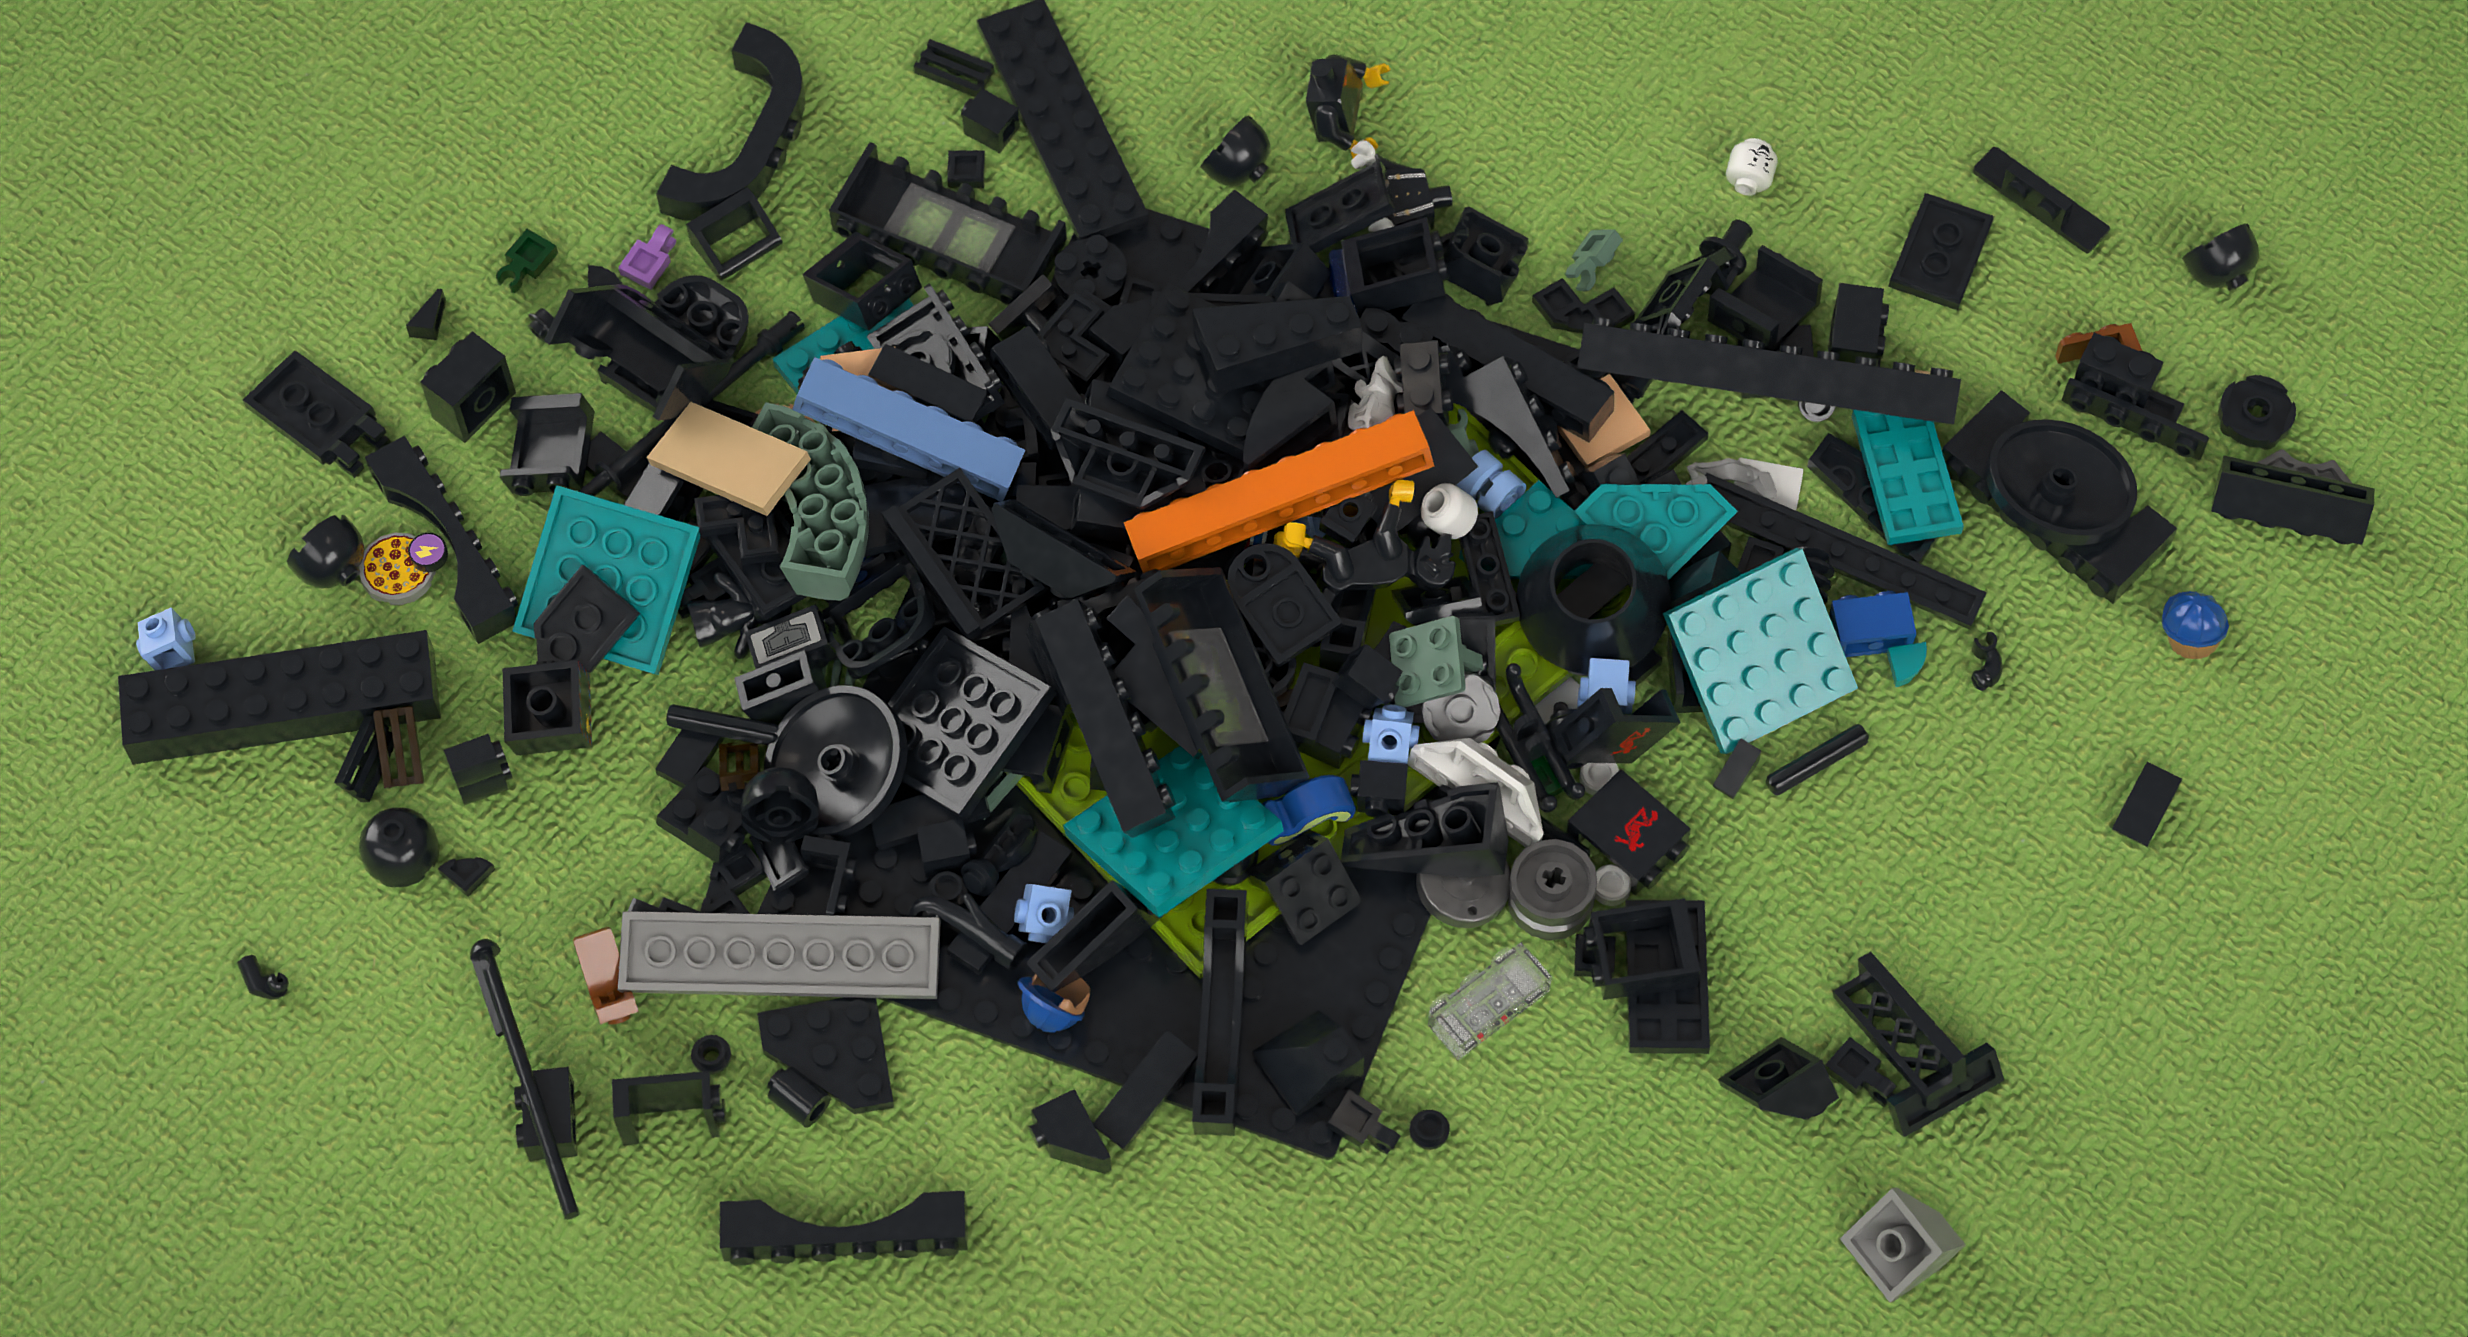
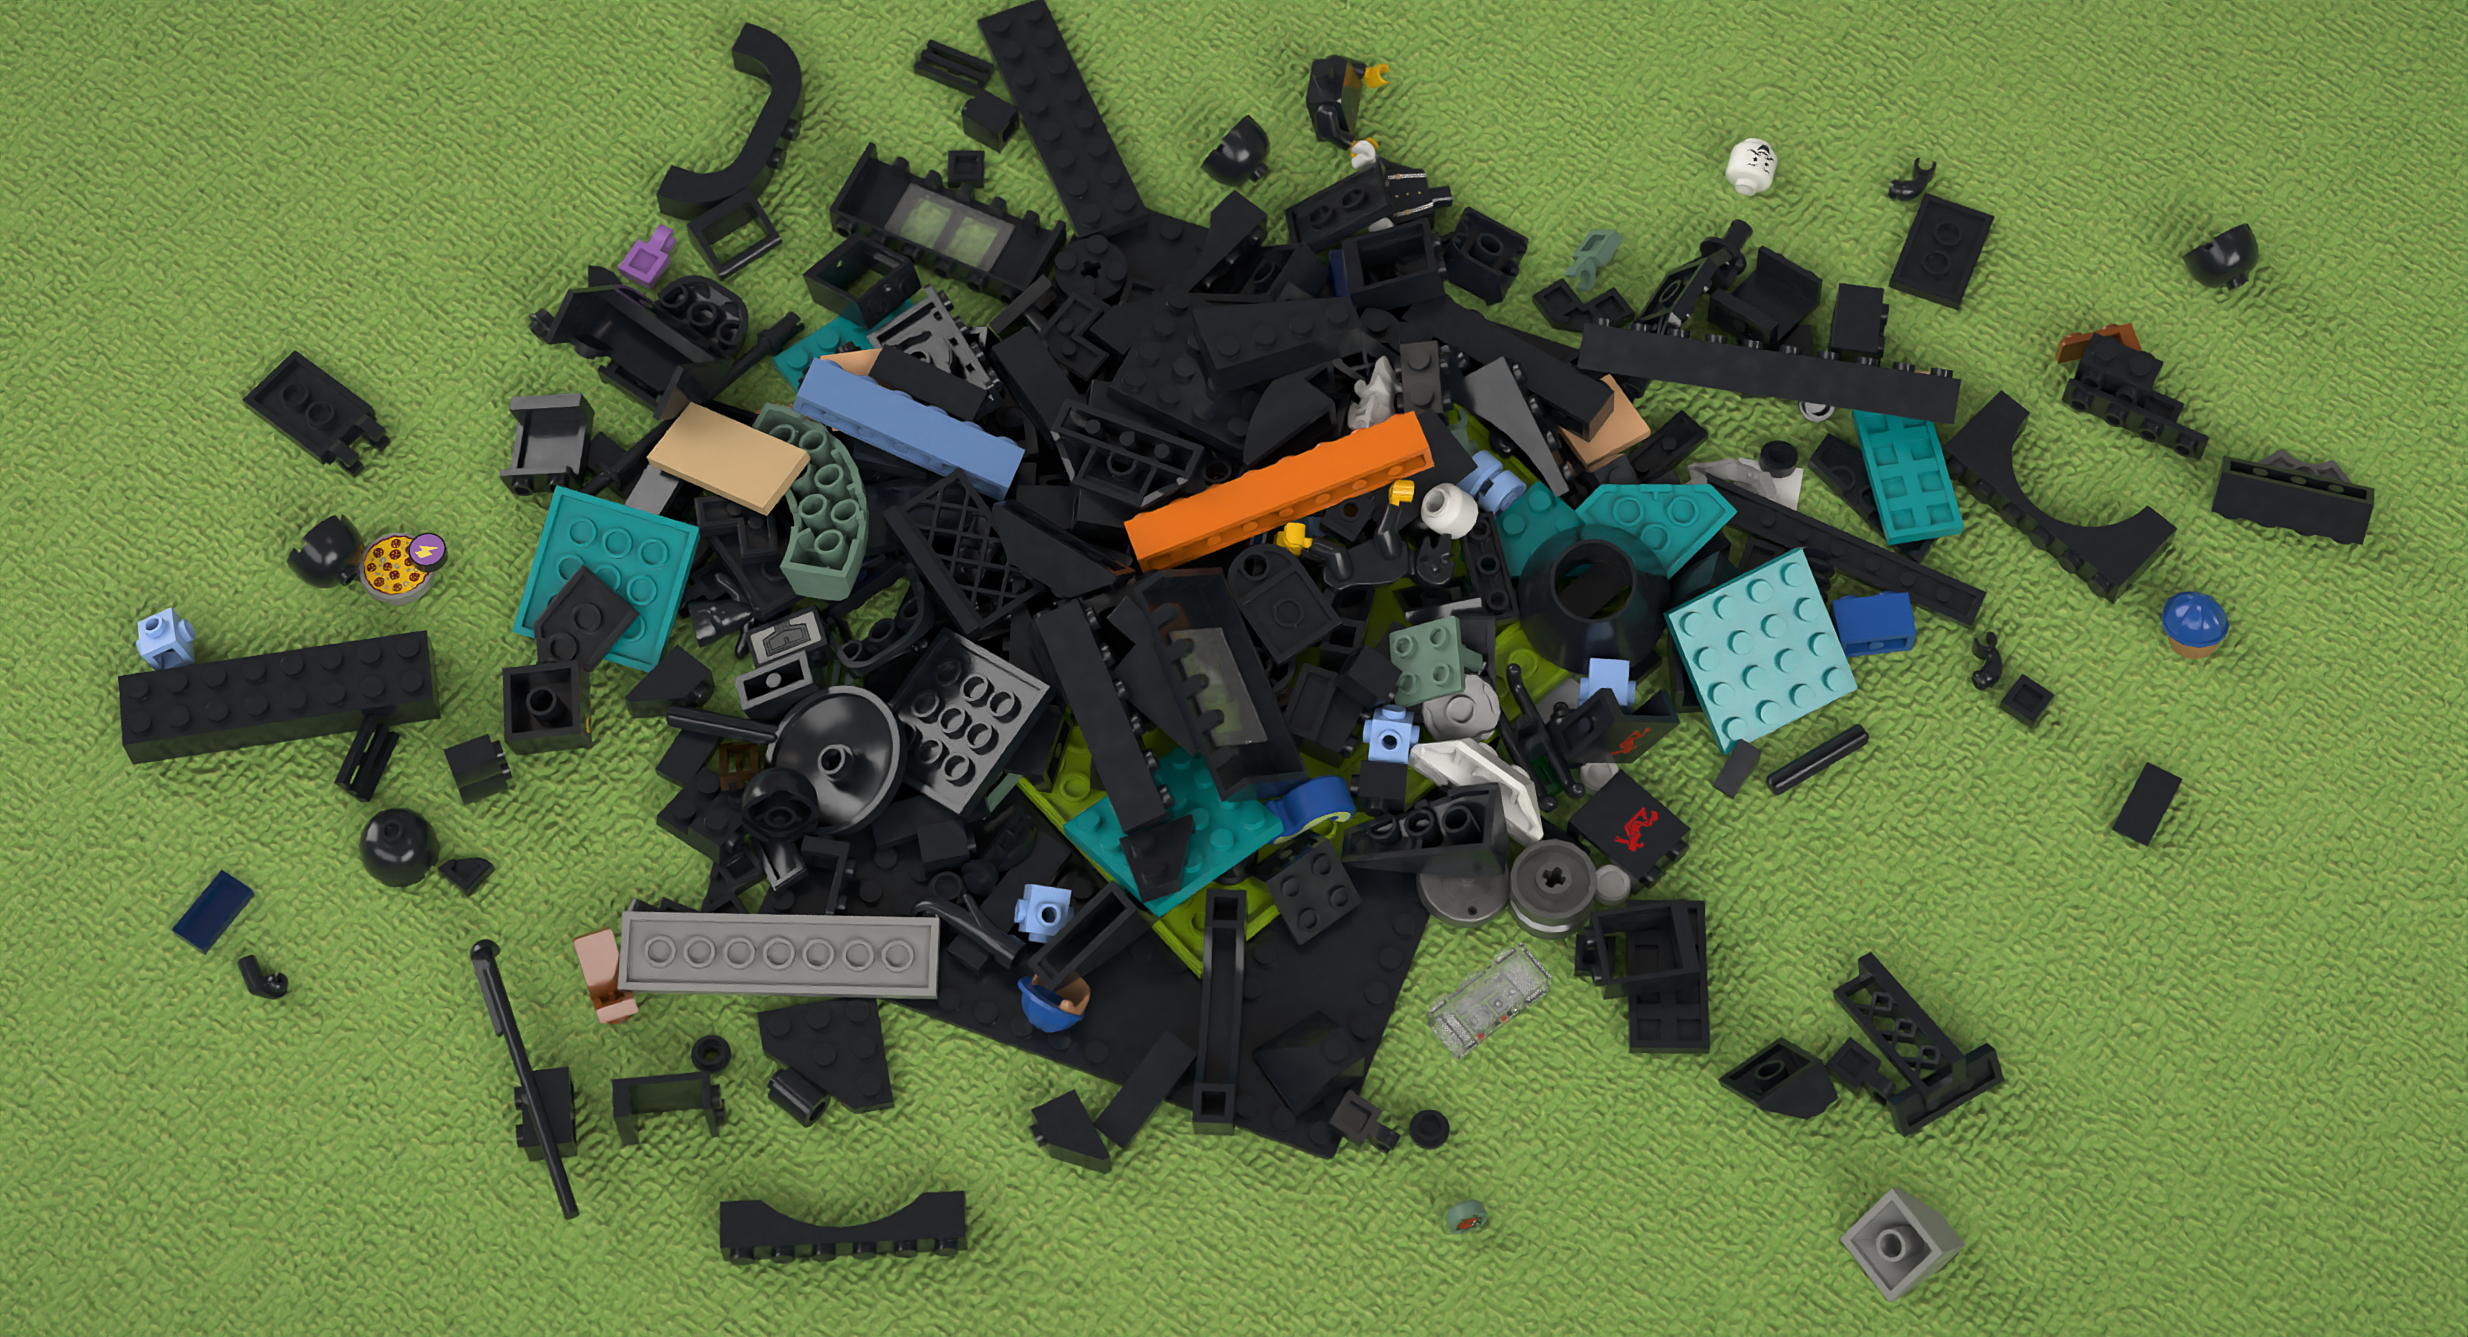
(213, 912): none -> clear blue tile
(402, 779): dark brown tile -> none
(406, 483): black arch -> none
(428, 319): black piece -> none
(468, 386): black brick -> none
(526, 256): dark green plate -> none
(674, 680): none -> black slope
(1158, 857): none -> black wing
(1466, 1216): none -> sand green tile
(1778, 459): none -> black tile
(1906, 661): teal tile -> none
(1913, 188): none -> black arm
(2026, 701): none -> black plate
(2041, 199): black bracket -> none
(2061, 482): black dish -> none
(2251, 430): black plate -> none

